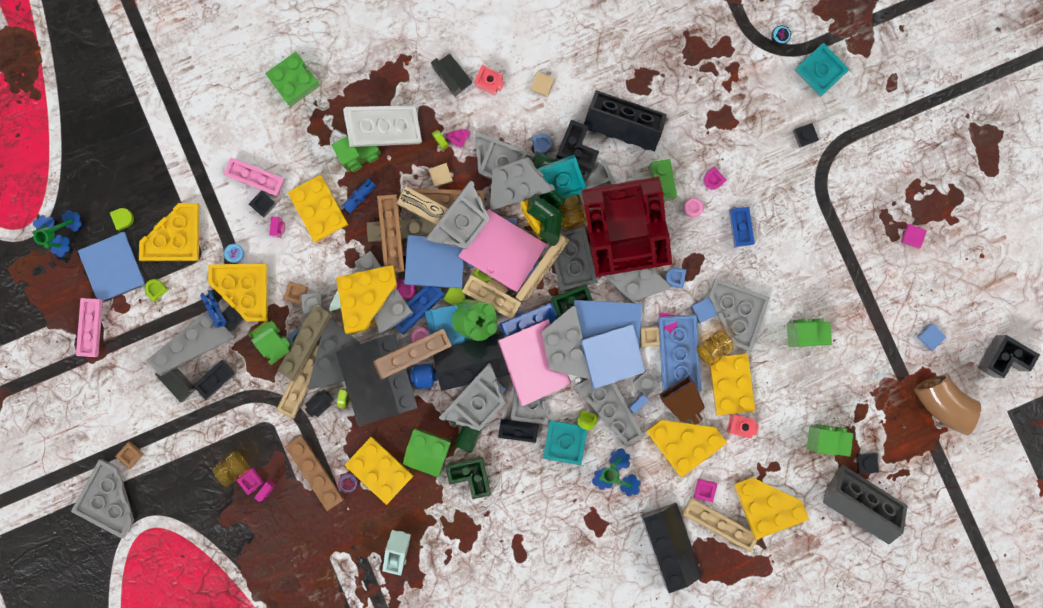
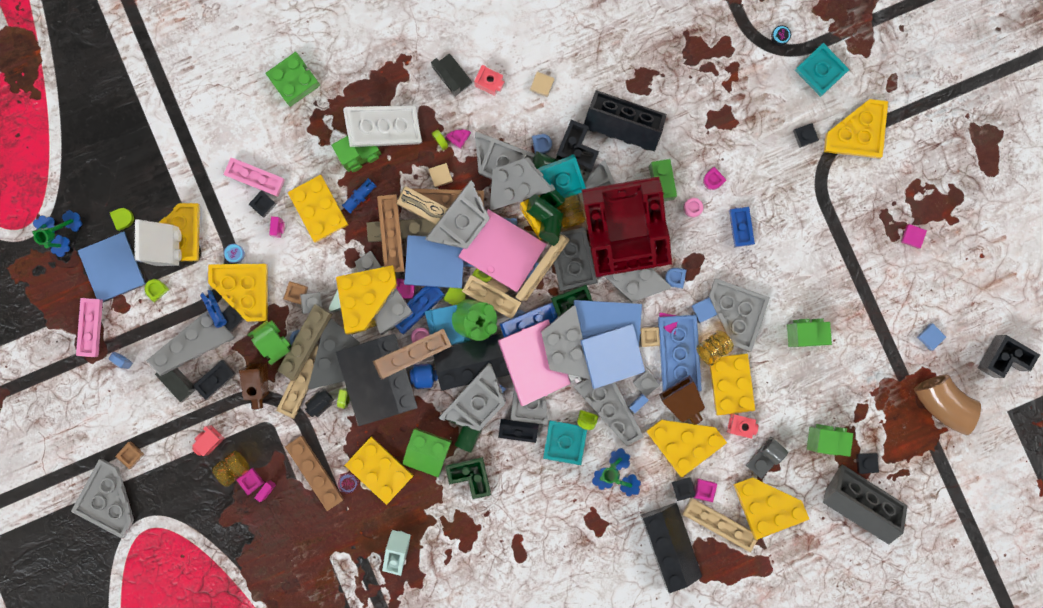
(120, 360): none -> medium blue tile
(157, 243): none -> white slope
(207, 441): none -> coral brick
(254, 384): none -> reddish brown torso
(684, 489): none -> black plate
(766, 457): none -> dark grey plate
(860, 132): none -> yellow plate

